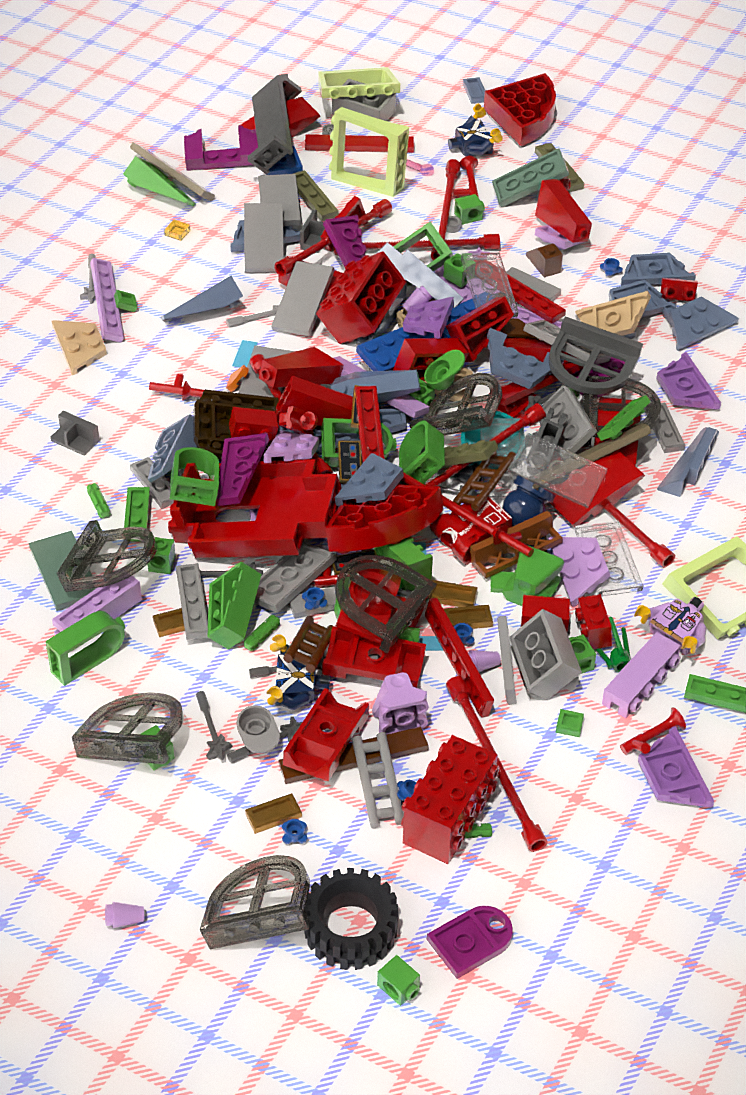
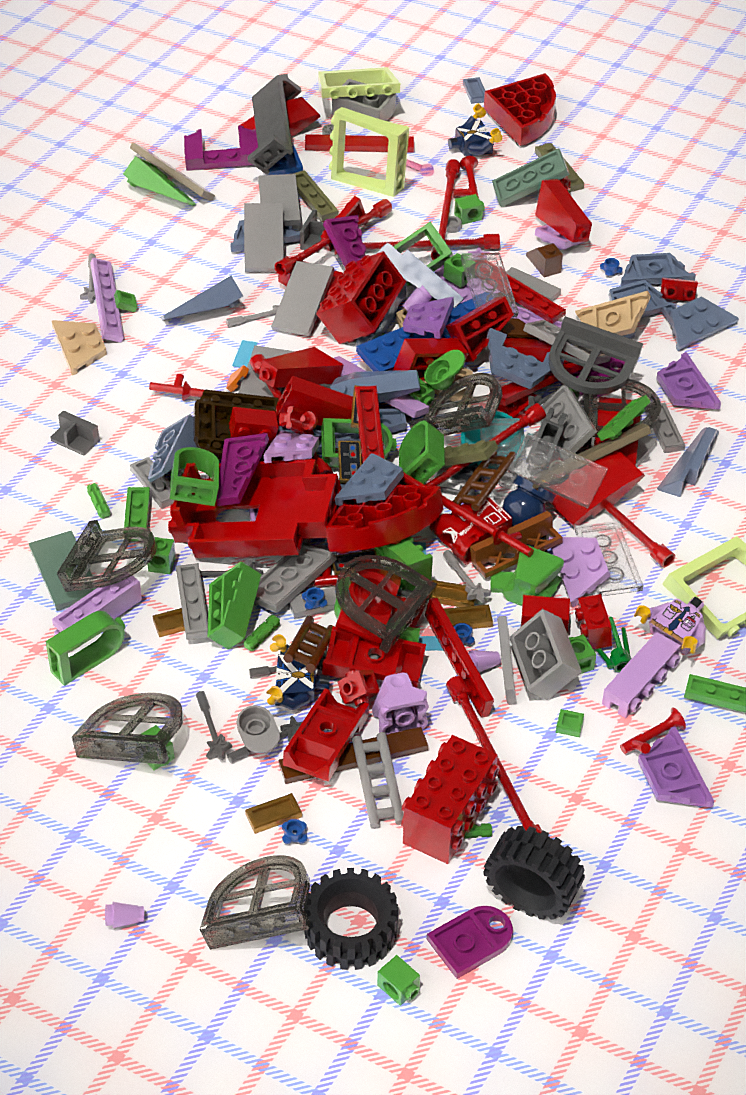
(177, 230): clear yellow tile -> none
(358, 687): none -> red brick
(406, 789): blue plate -> none
(474, 591): none -> light grey piece
(534, 872): none -> black tyre

